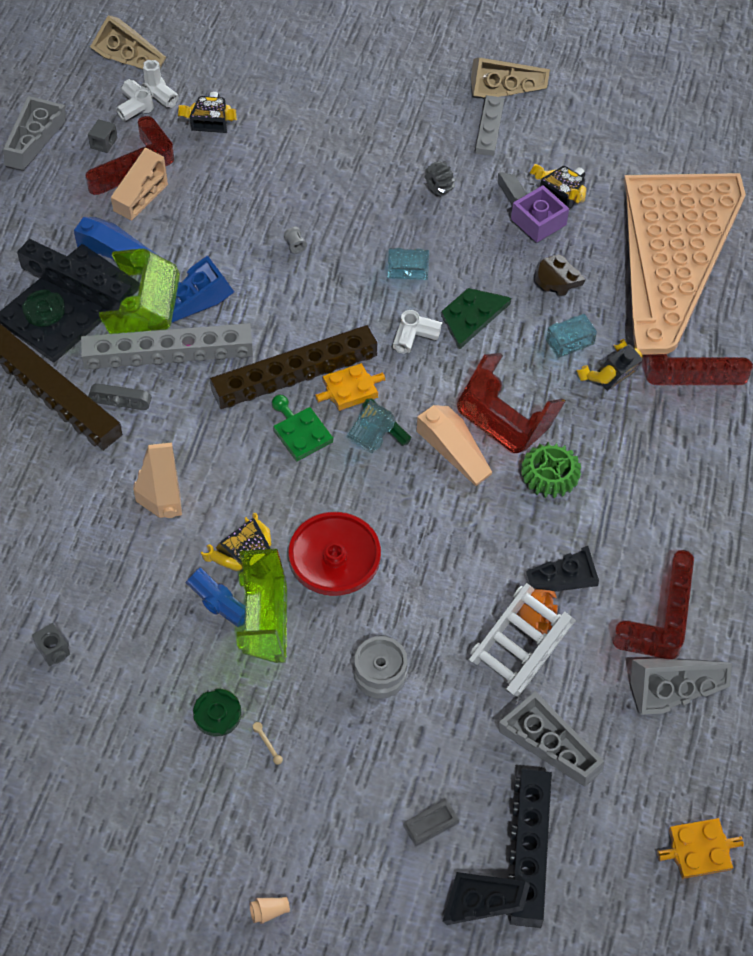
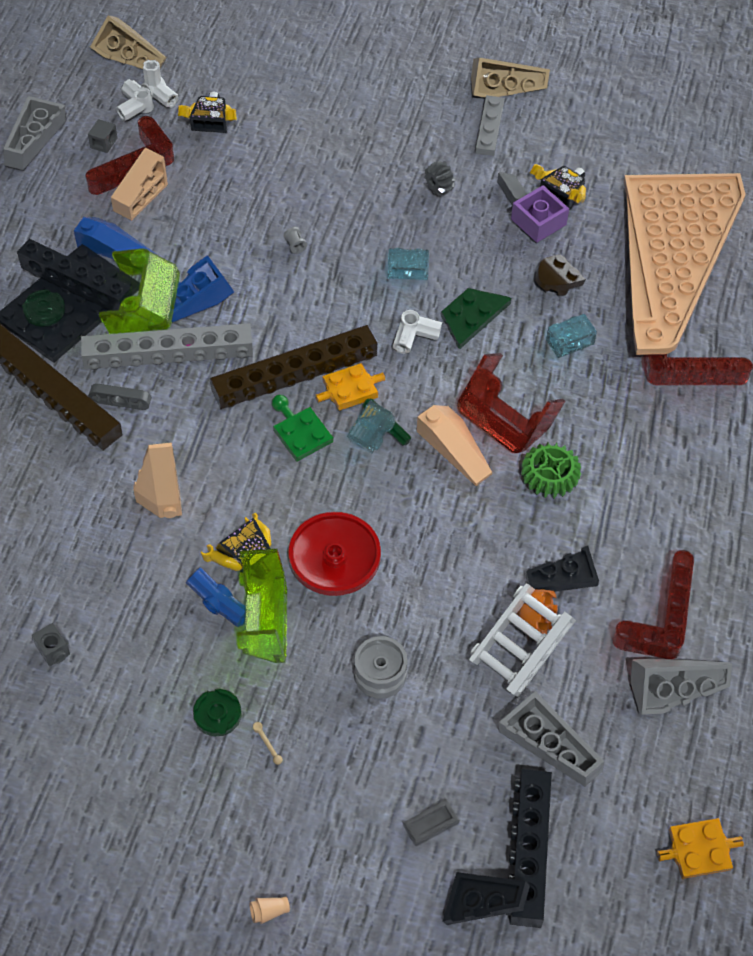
(615, 368): torso -> none

